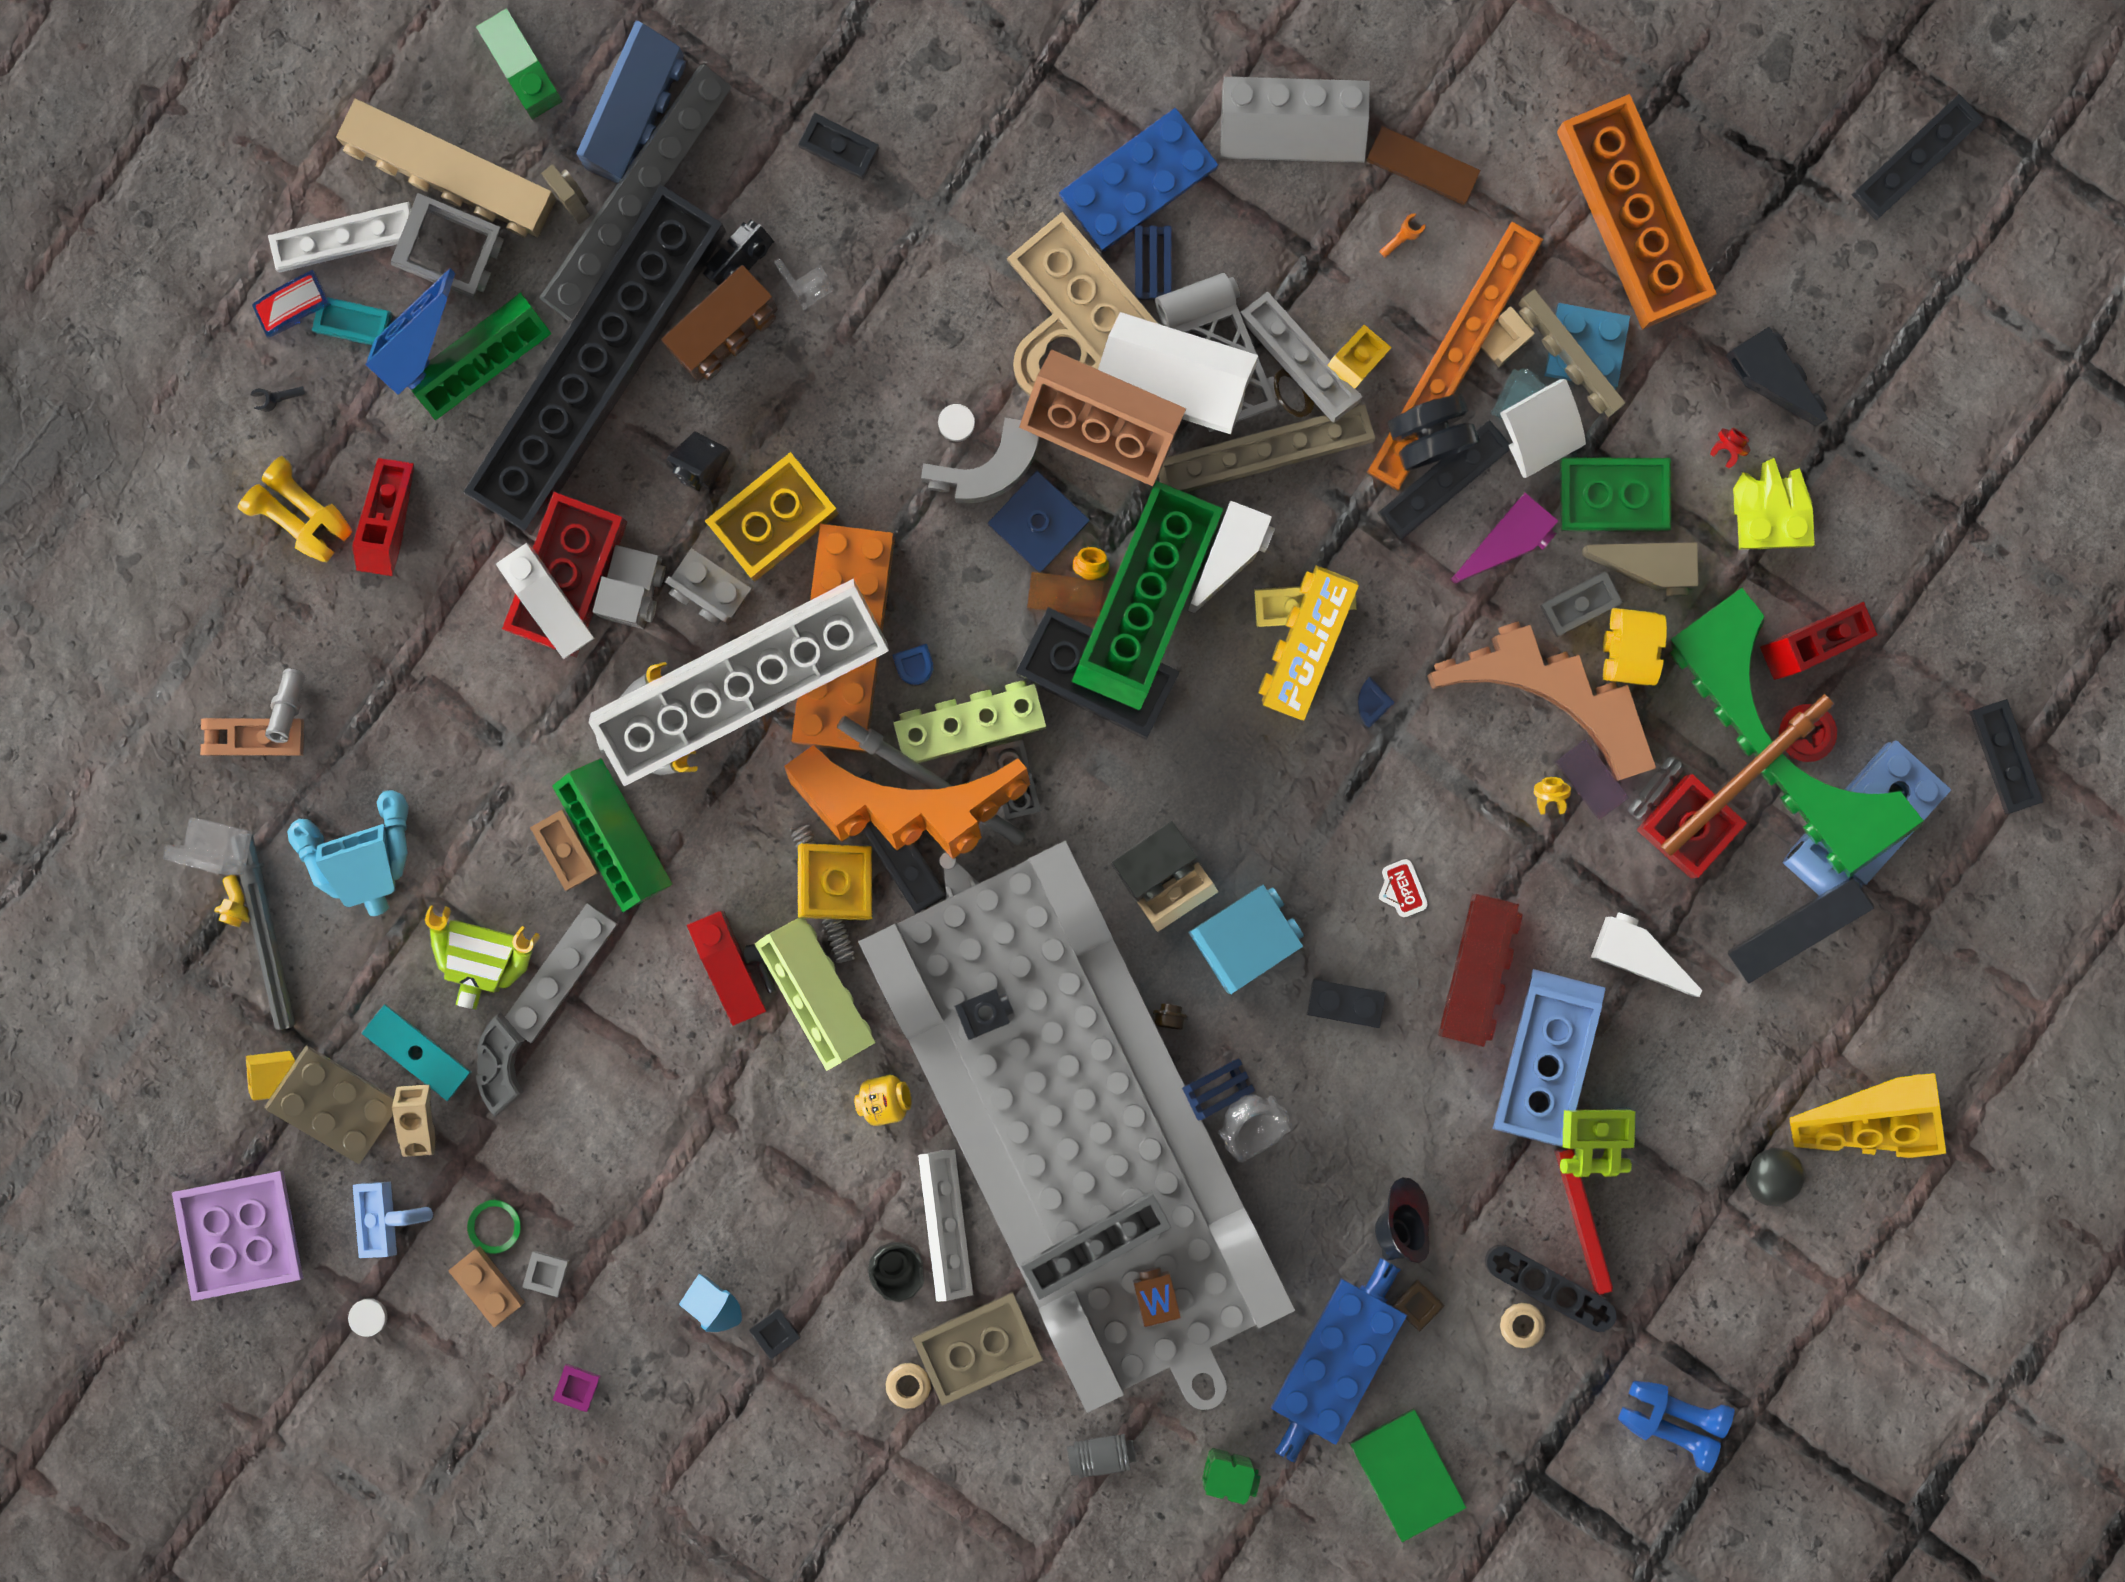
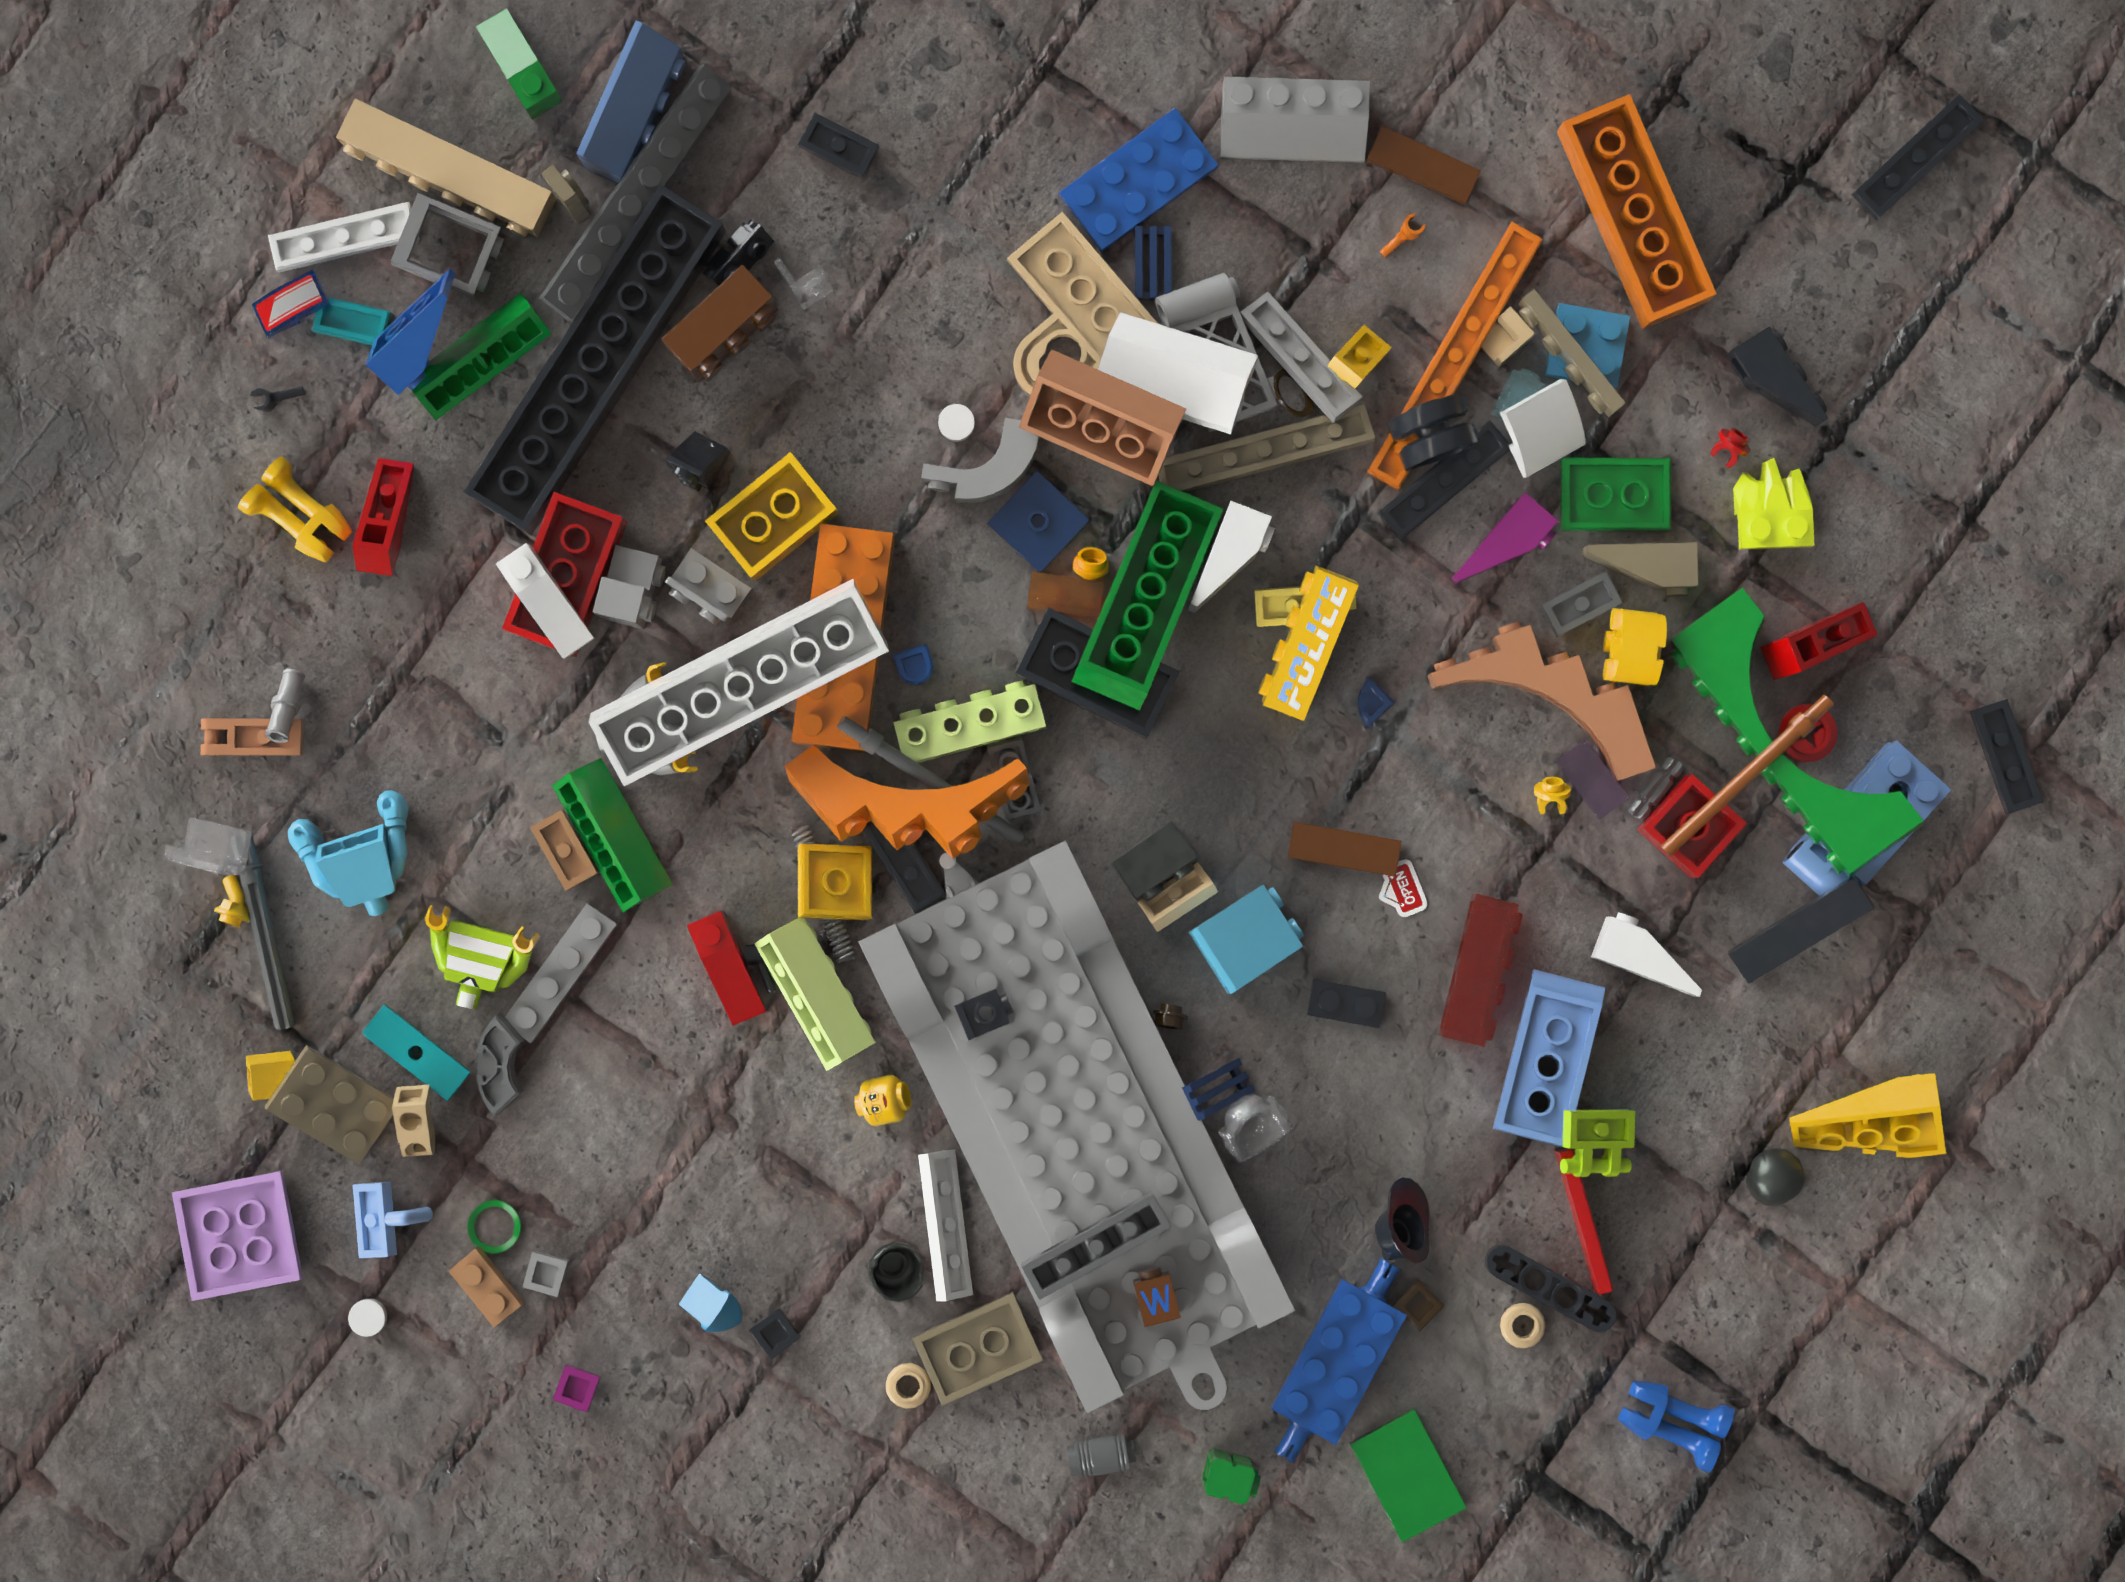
(1344, 849): none -> reddish brown tile

